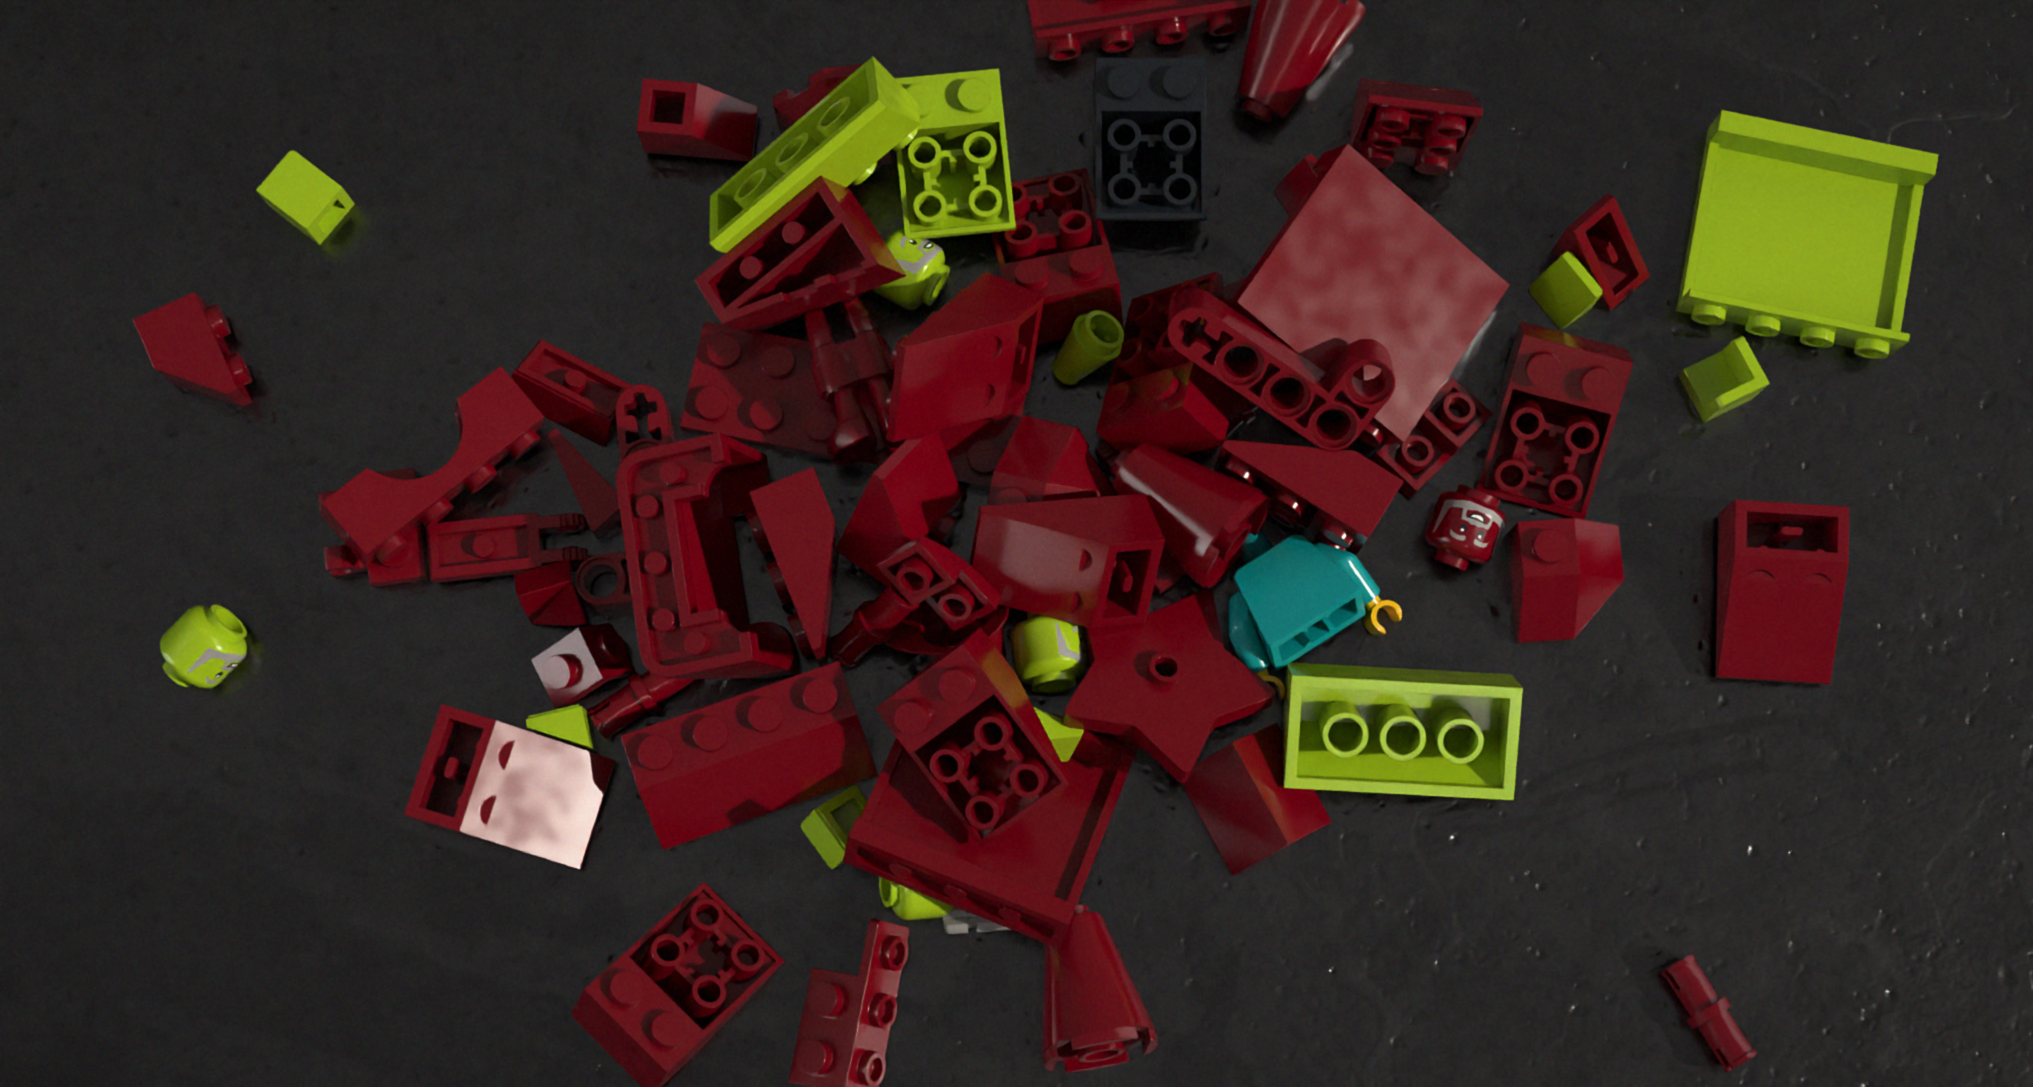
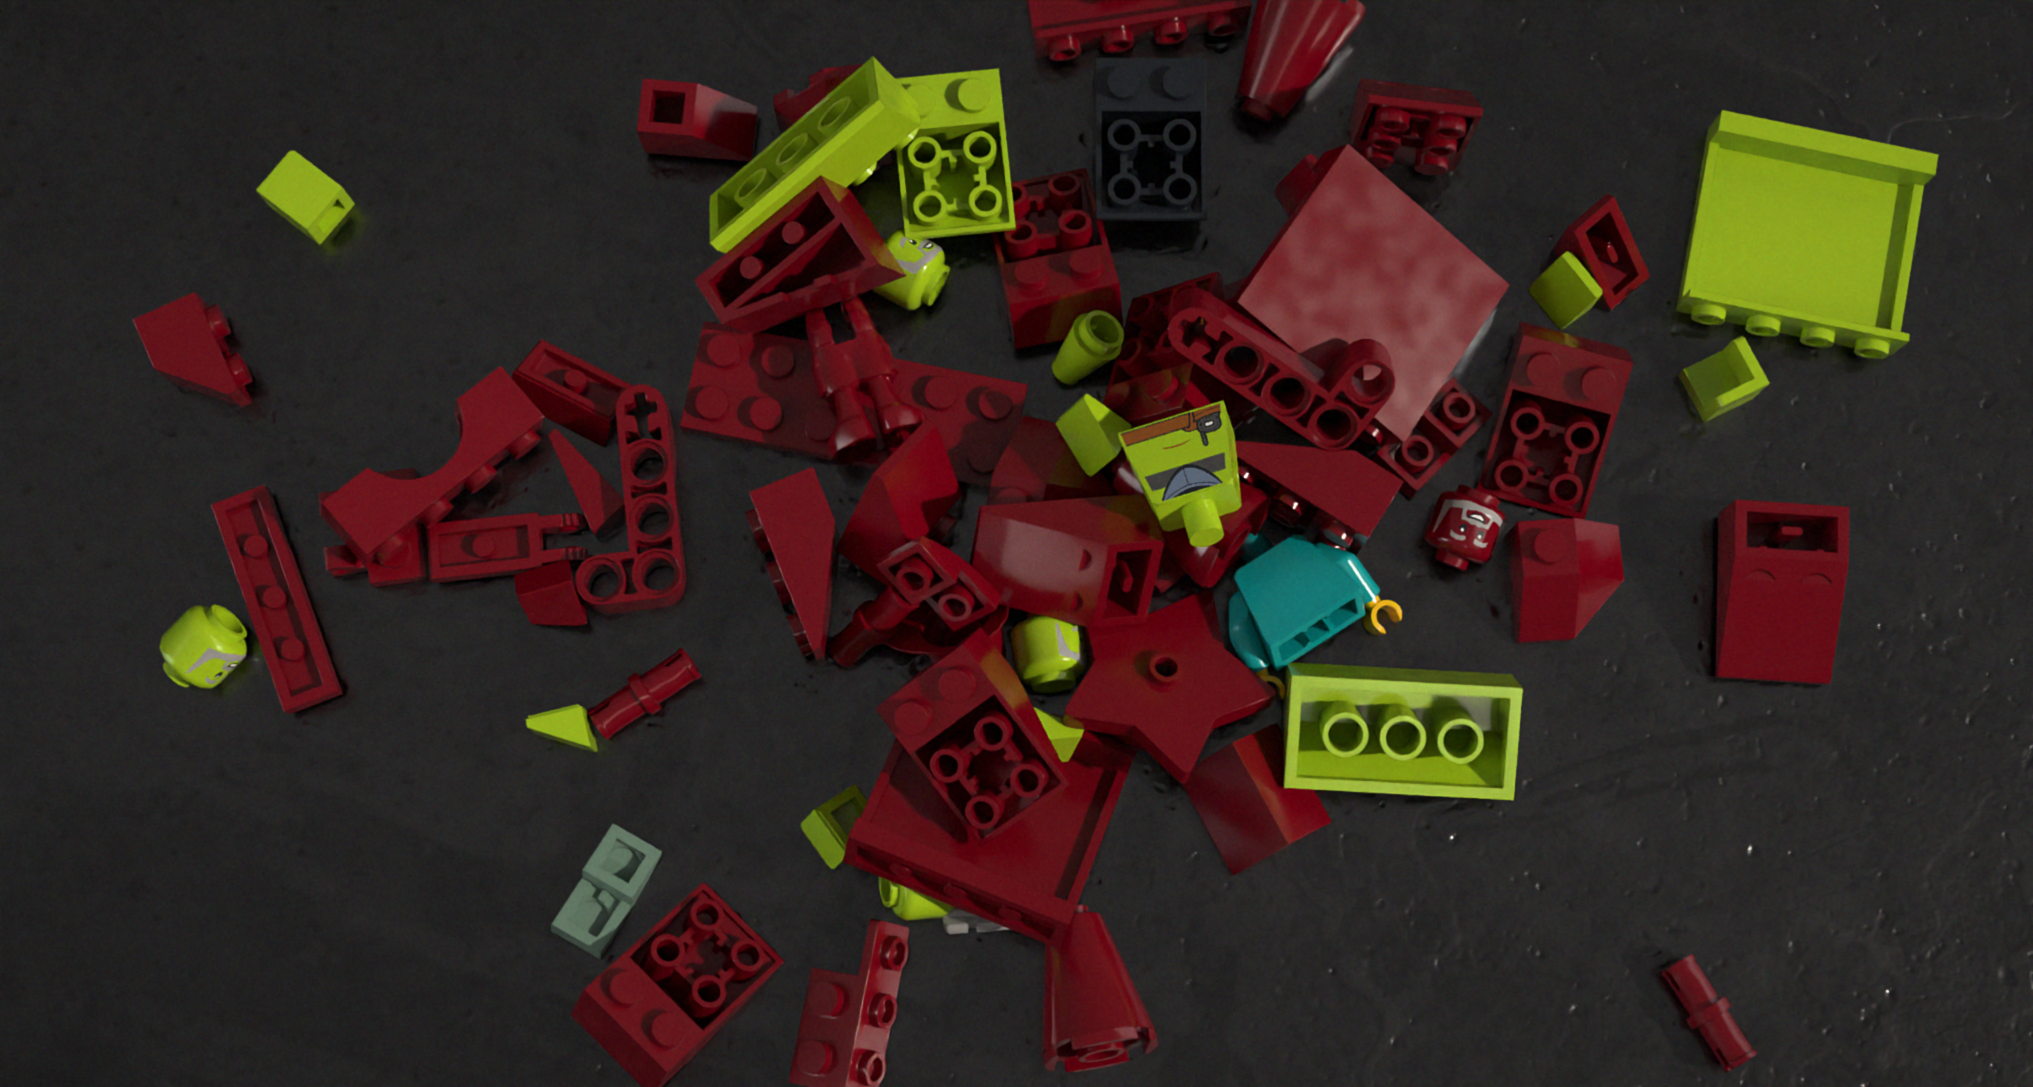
(276, 599): none -> dark red plate
(509, 787): slope -> none
(582, 663): dark red bracket -> none
(606, 891): none -> sand green slope
(686, 561): dark red windscreen -> none
(749, 755): dark red slope -> none
(965, 359): dark red slope -> none
(1092, 433): none -> lime slope
(1187, 470): none -> lime torso

